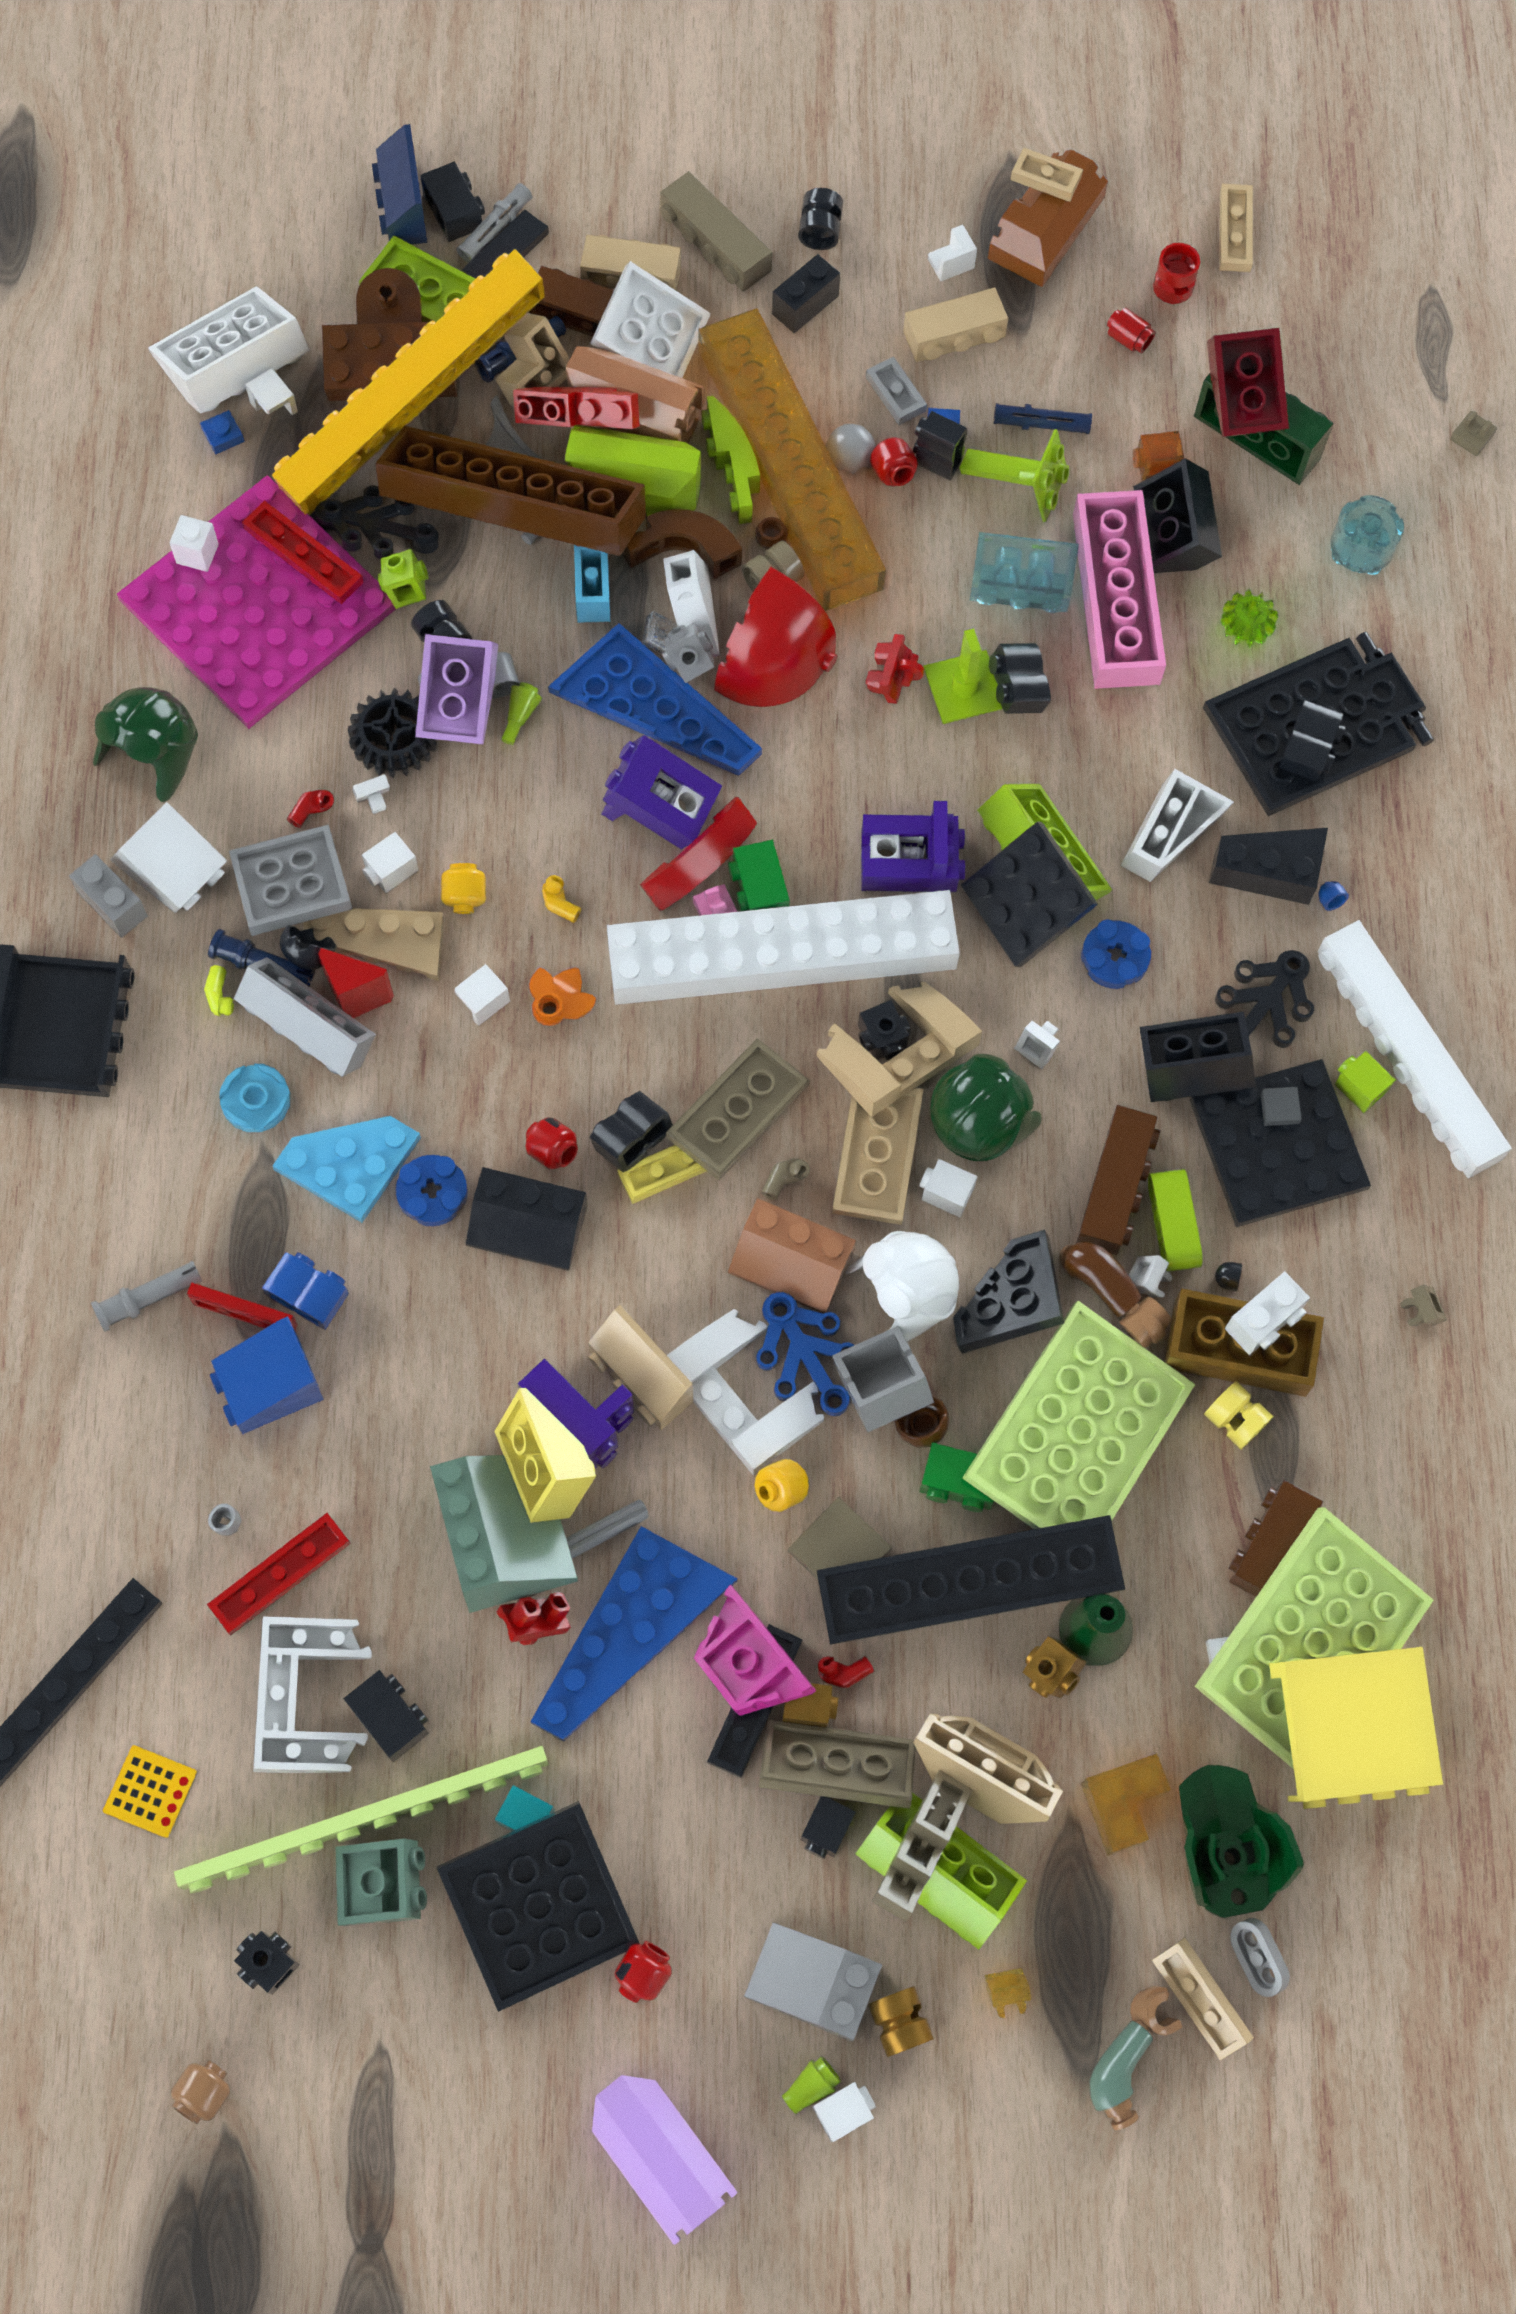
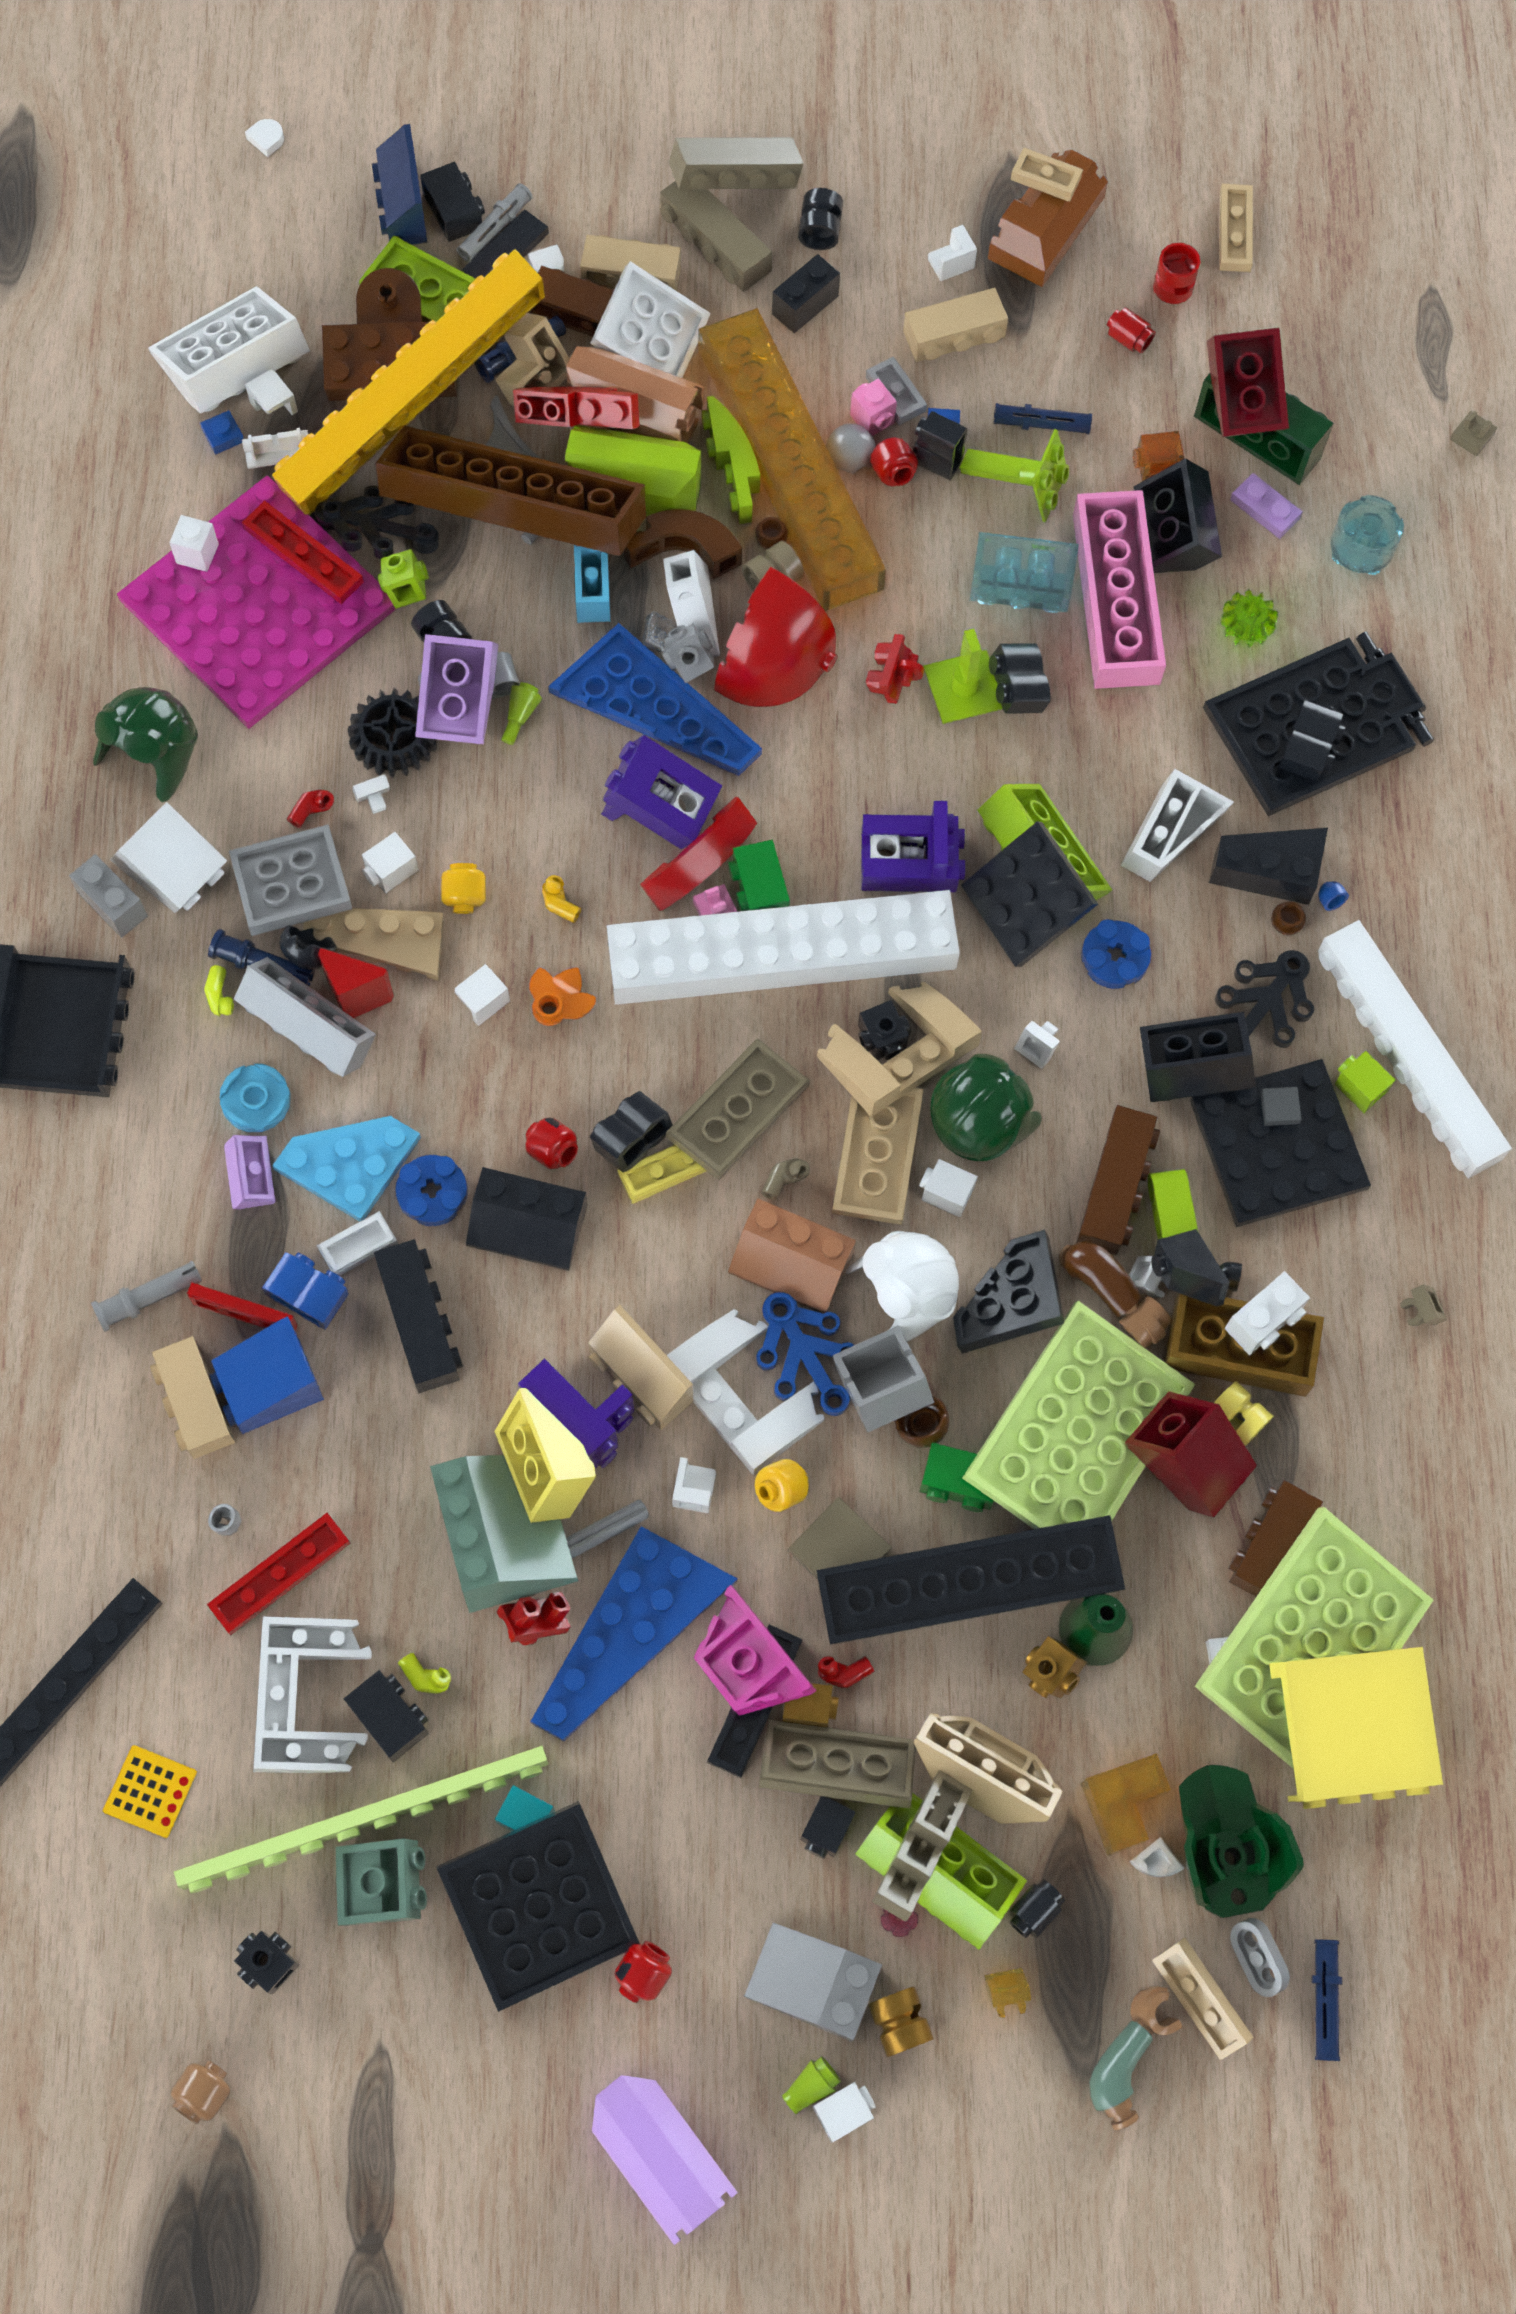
(191, 1398): none -> tan brick
(249, 1171): none -> lavender slope
(266, 136): none -> white tile
(270, 449): none -> white hinge
(357, 1244): none -> white tile
(417, 1317): none -> black brick
(424, 1679): none -> neon yellow arm
(548, 257): none -> white tile
(693, 1487): none -> white panel
(736, 163): none -> dark tan brick
(873, 407): none -> bright pink brick
(898, 1928): none -> clear pink plate
(1036, 1909): none -> black brick
(1157, 1860): none -> white tile
(1190, 1268): none -> black slope
(1193, 1452): none -> dark red slope
(1266, 505): none -> lavender plate
(1288, 918): none -> reddish brown plate
(1327, 1999): none -> dark blue pin

